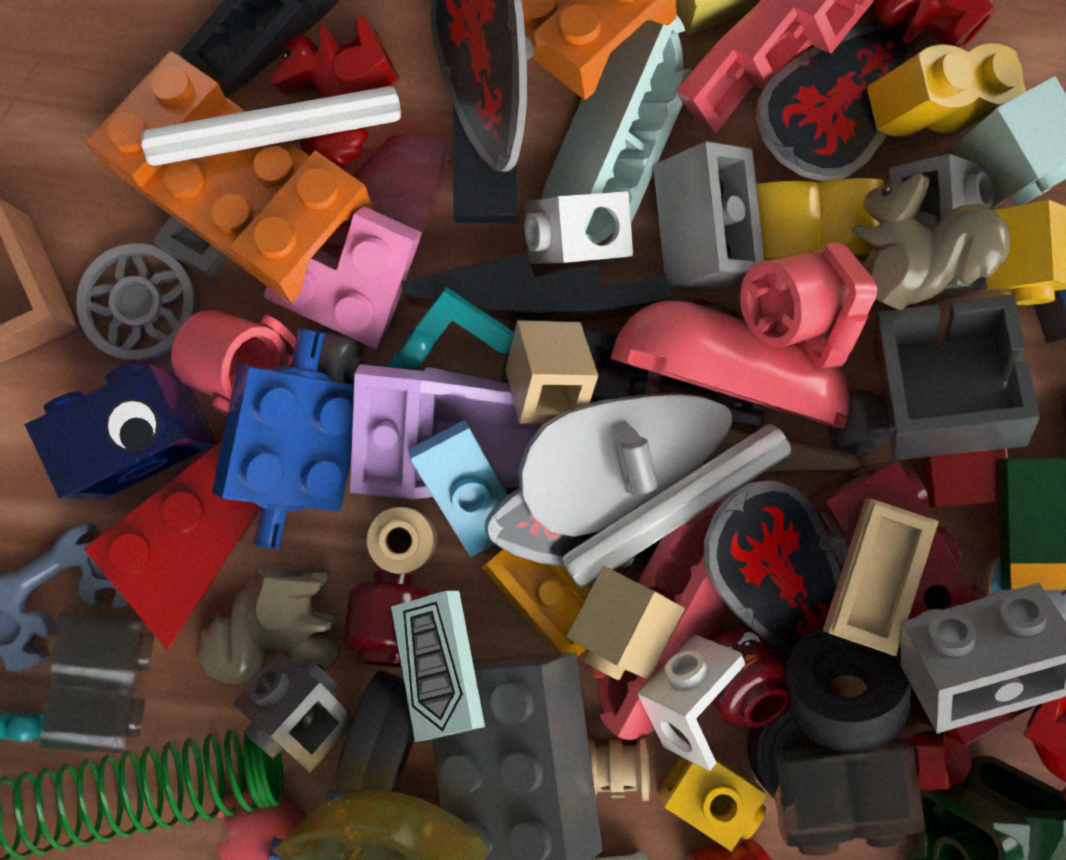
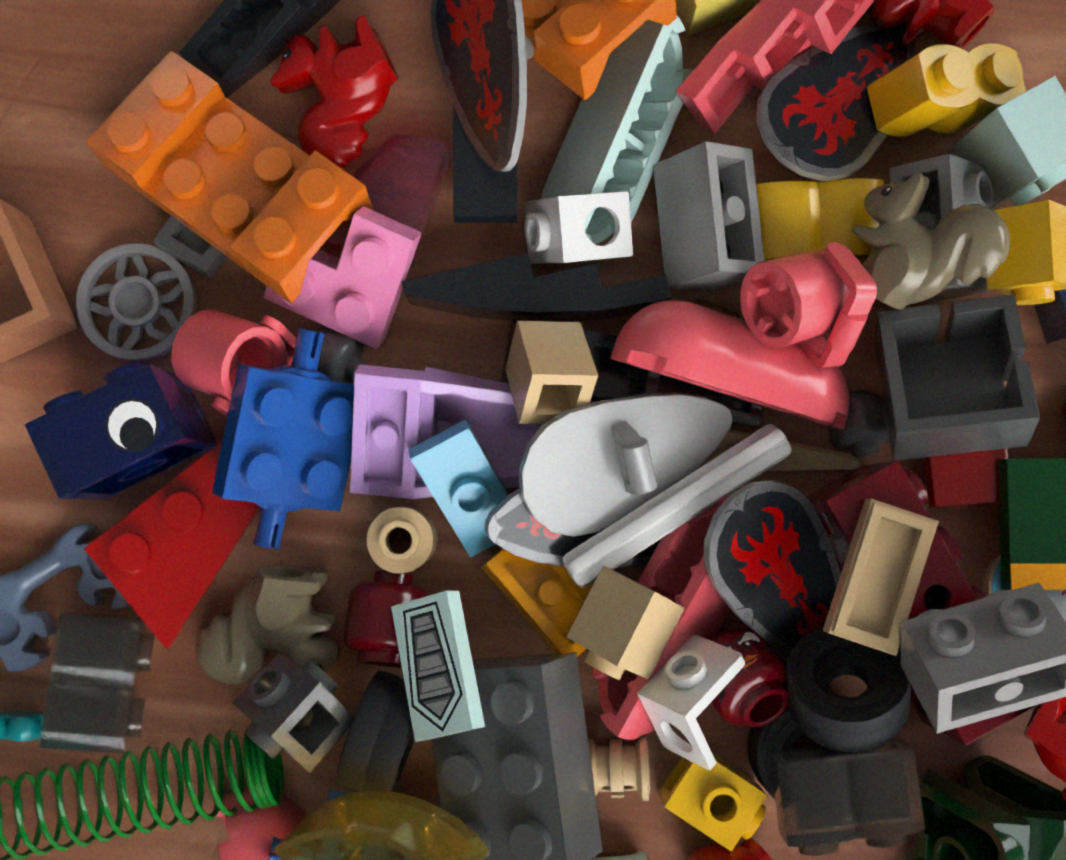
(270, 125): white axle -> none
(446, 308): teal piece -> none
(939, 760): red piece -> none

